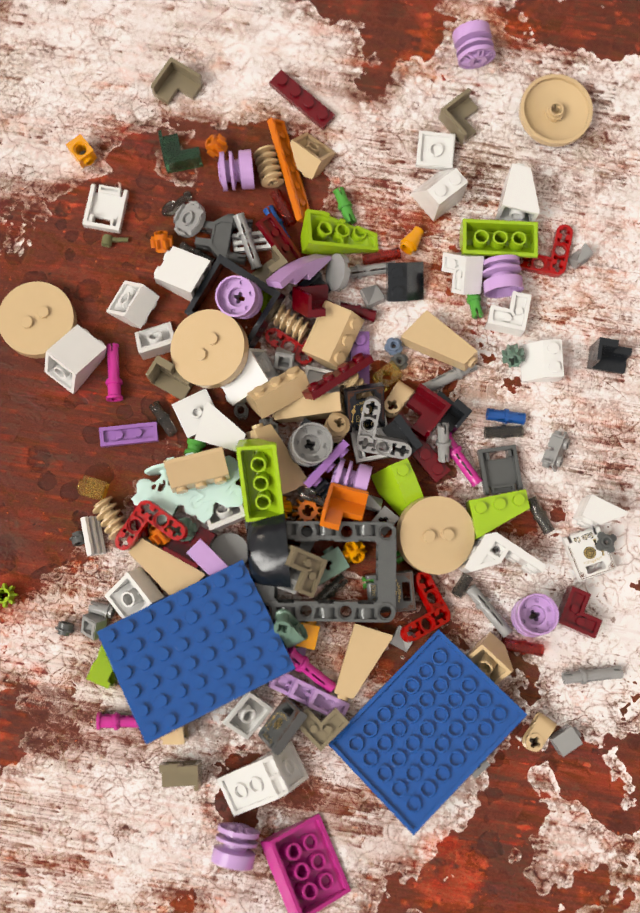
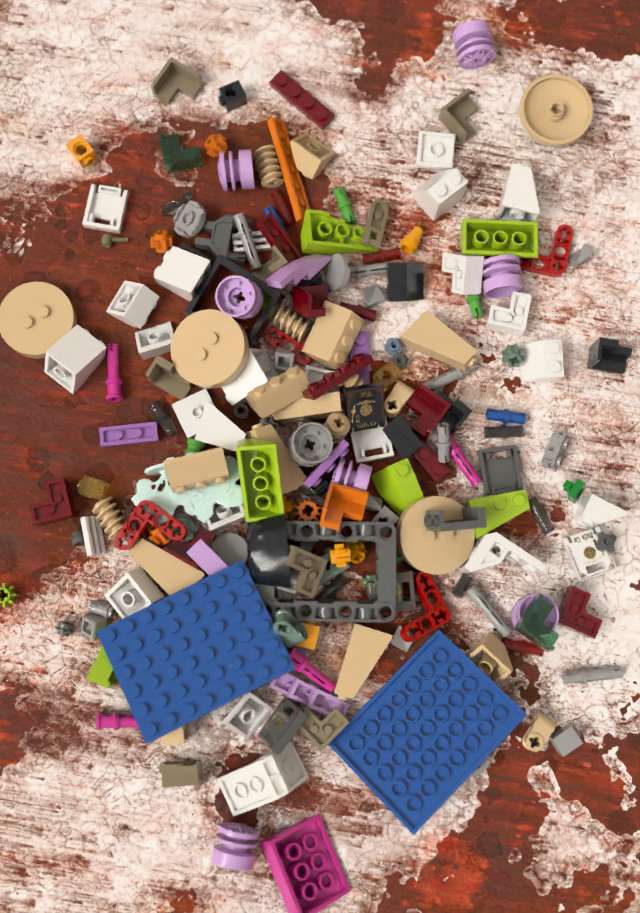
(59, 504): none -> dark red panel
(232, 89): none -> black brick
(340, 555): none -> light orange gear
(371, 434): light grey beam -> none
(375, 224): none -> dark tan plate
(472, 518): none -> dark grey panel
(532, 624): none -> clear green panel
(574, 490): none -> green tile

